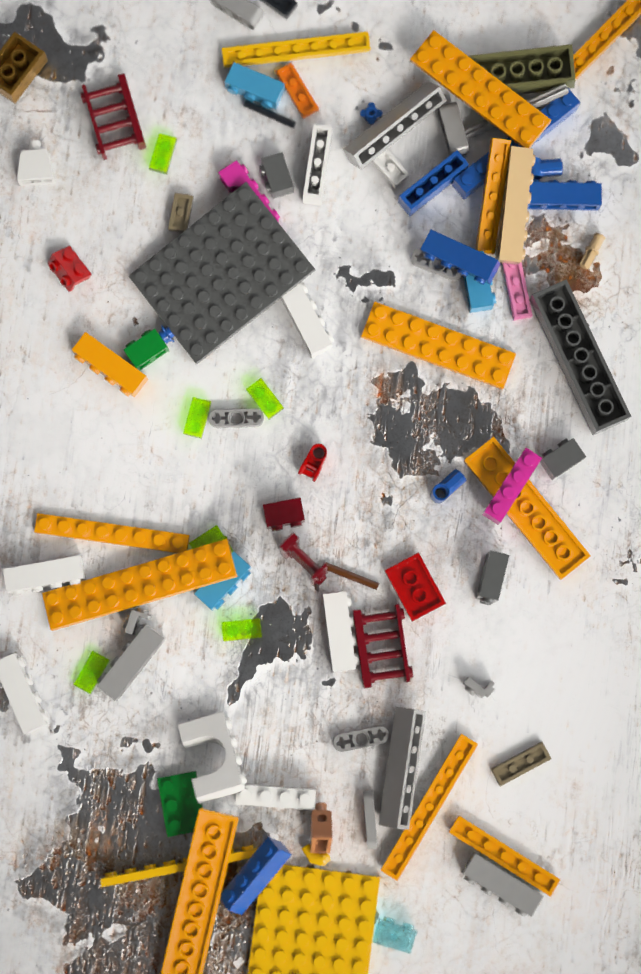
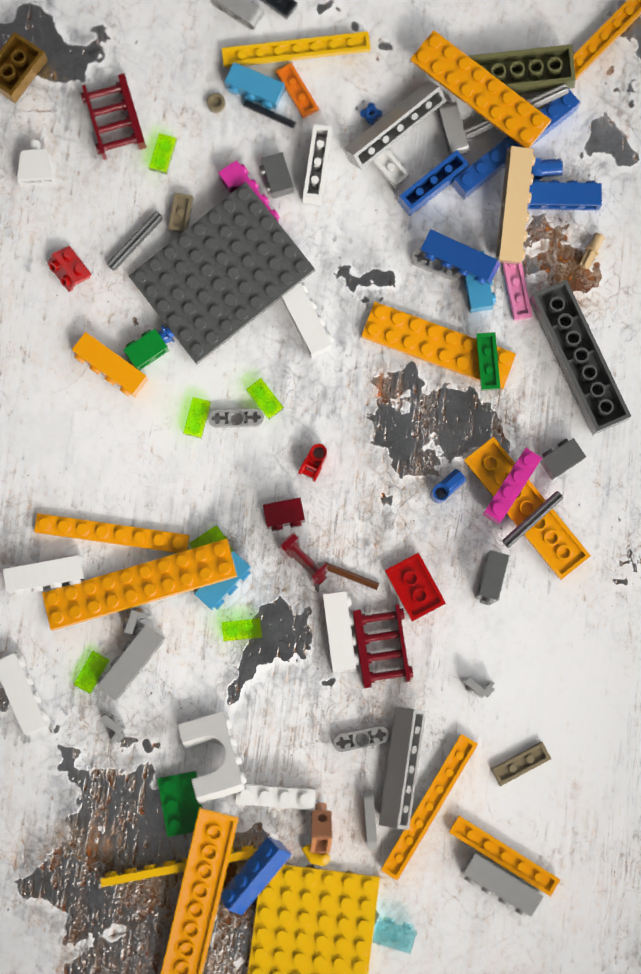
(113, 723): none -> light grey bracket
(134, 241): none -> dark grey axle
(216, 103): none -> dark tan tile
(488, 361): none -> green plate
(492, 195): light orange plate -> none
(532, 519): none -> dark grey axle

